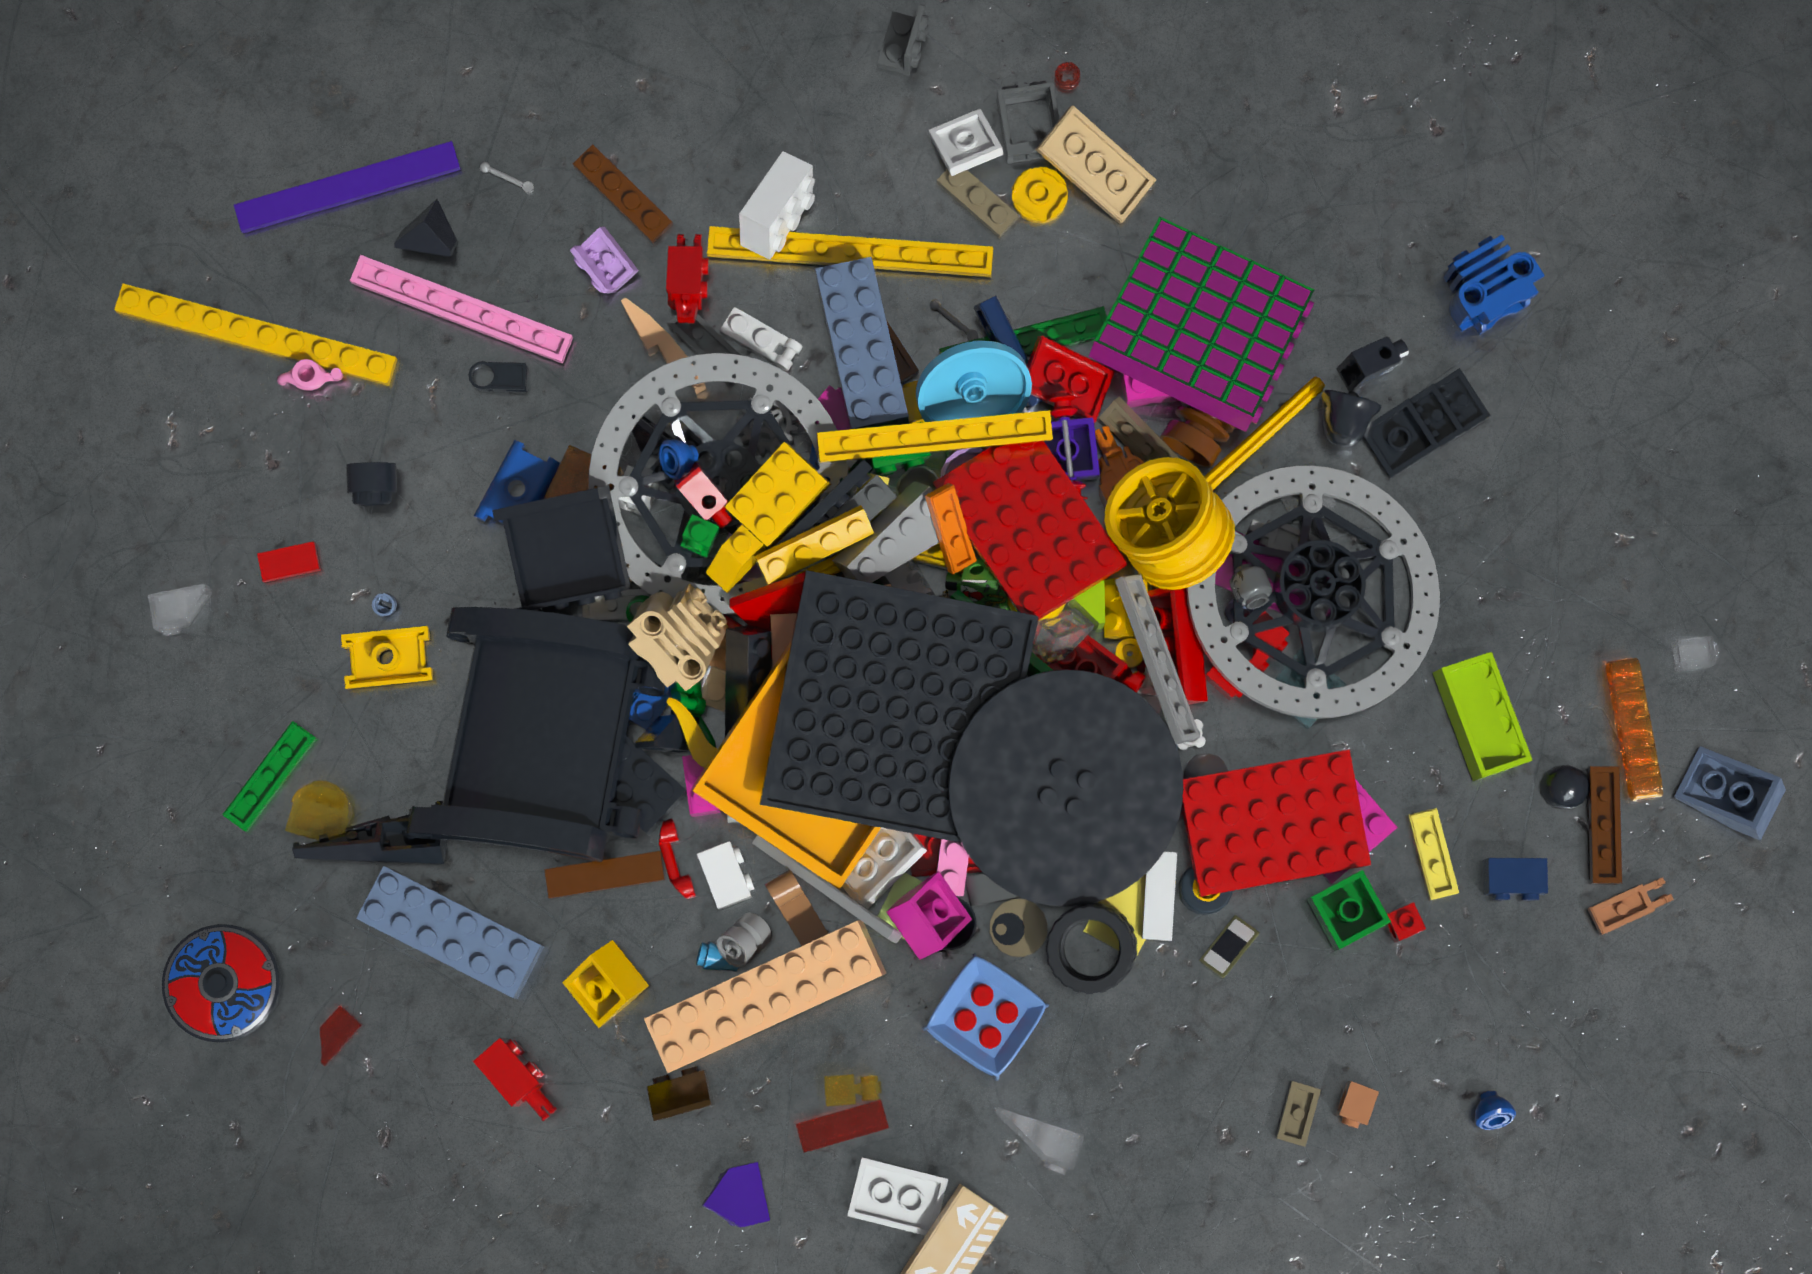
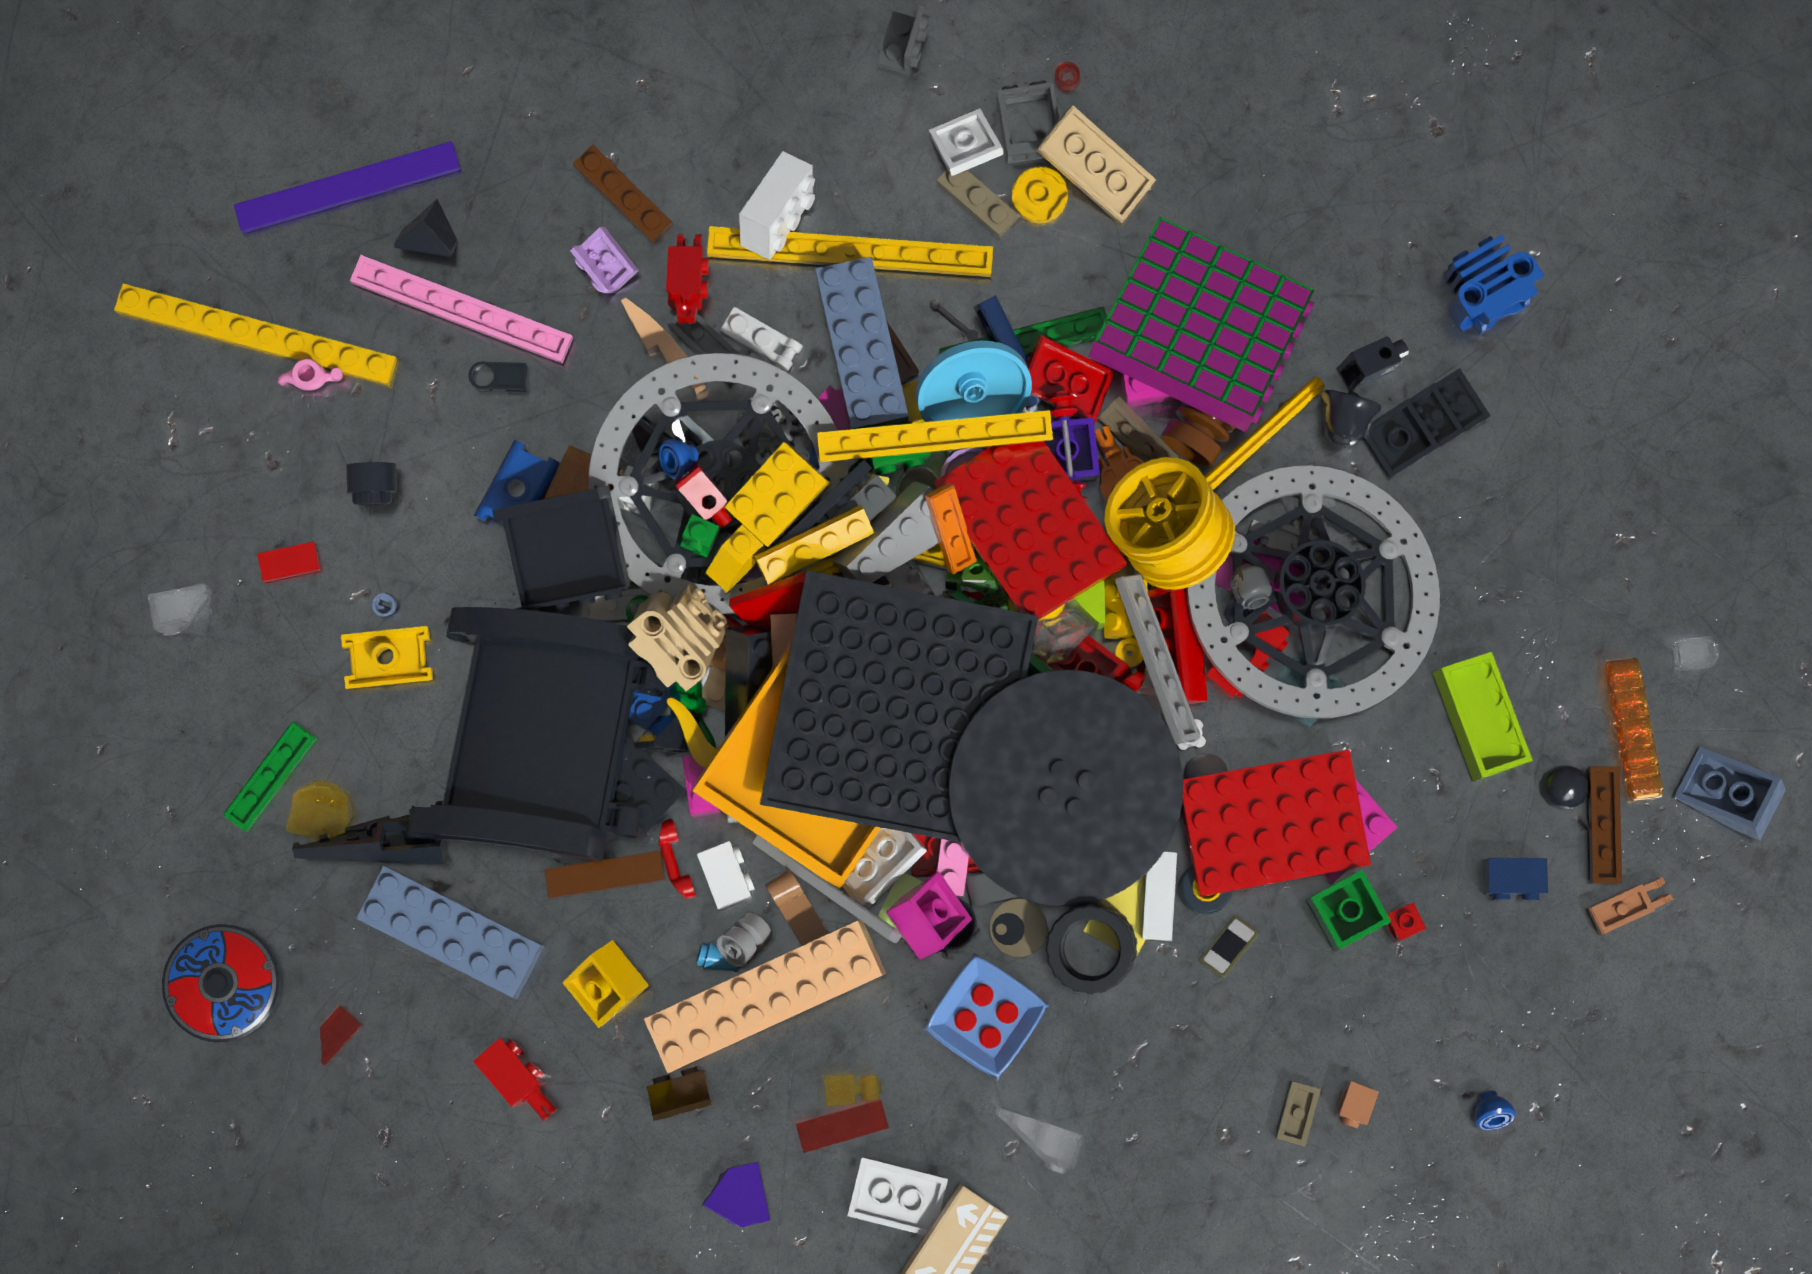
(527, 186): light grey hinge -> none
(1433, 854): light yellow tile -> none

